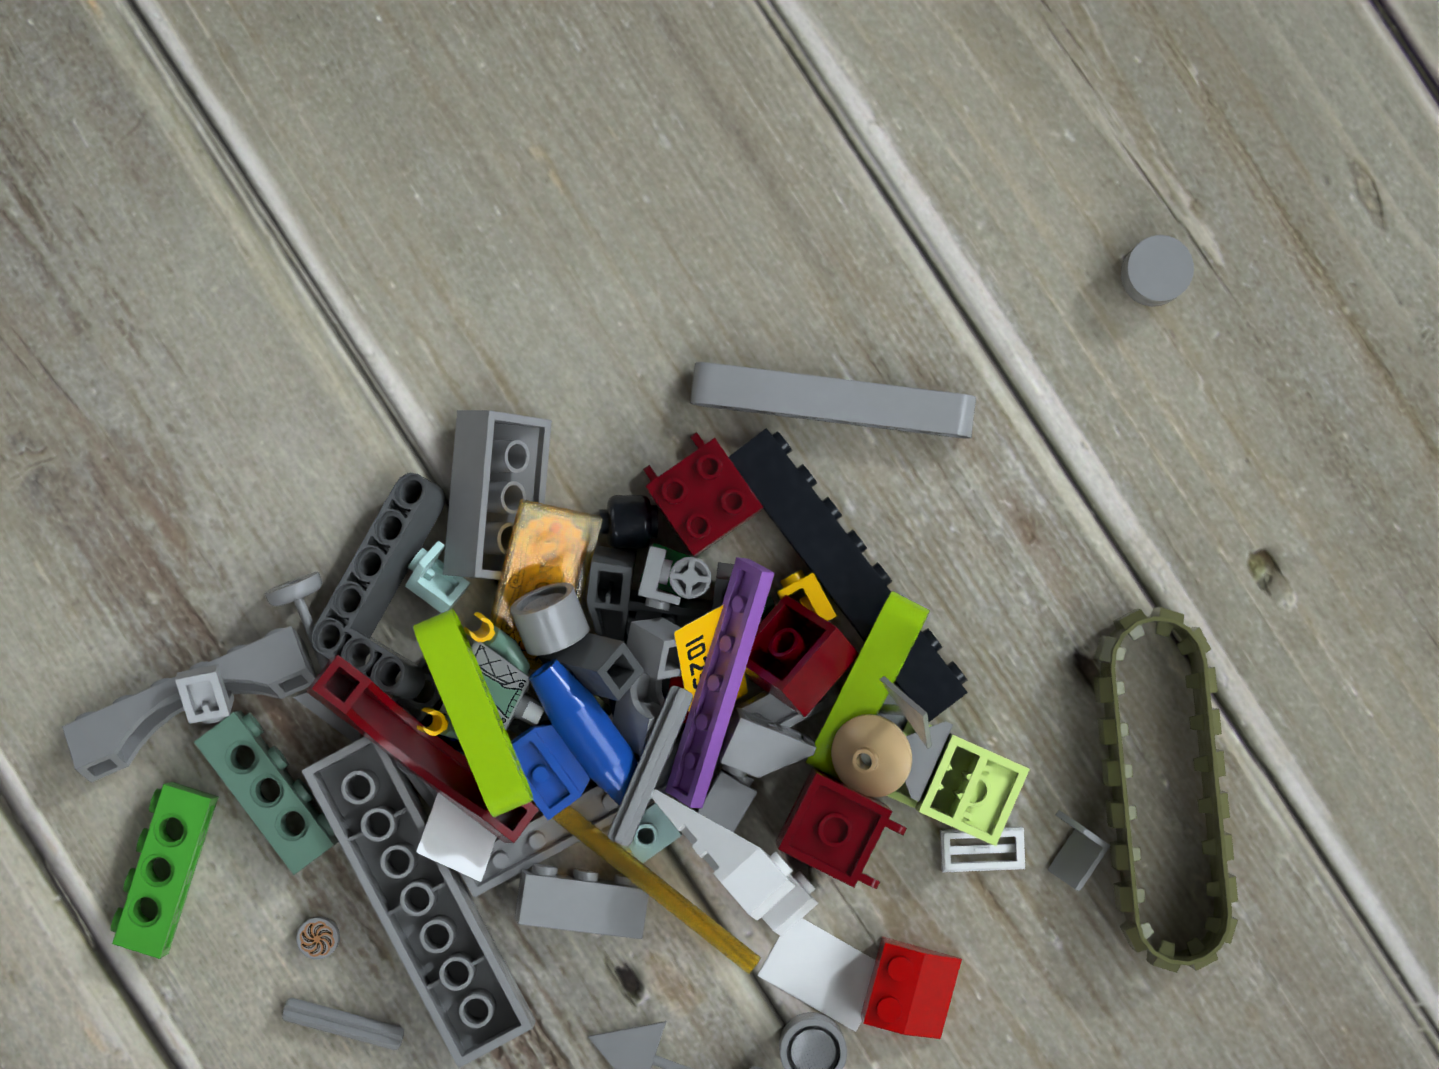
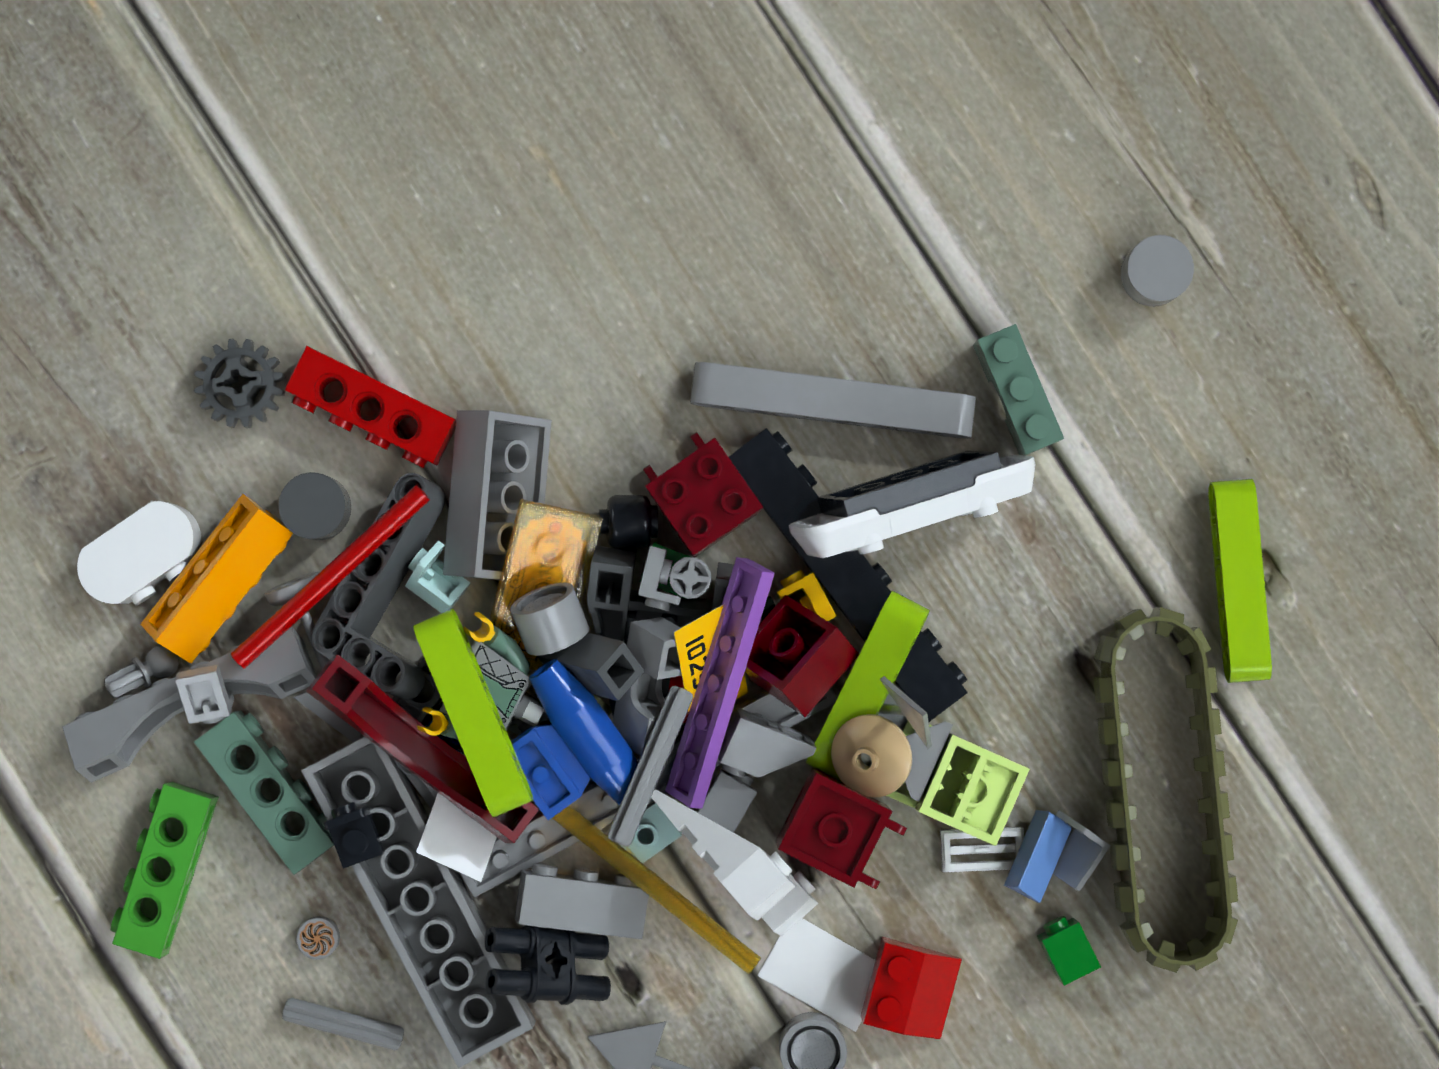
(139, 554): none -> white brick
(158, 663): none -> light grey axle
(216, 579): none -> light orange brick
(242, 401): none -> dark grey gear
(314, 506): none -> dark grey piece
(318, 370): none -> red brick
(330, 576): none -> red piece
(354, 834): none -> black bracket
(547, 964): none -> black pin
(912, 499): none -> piece
(1019, 389): none -> sand green arch
(1038, 855): none -> medium blue slope
(1068, 949): none -> green brick
(1240, 580): none -> lime beam

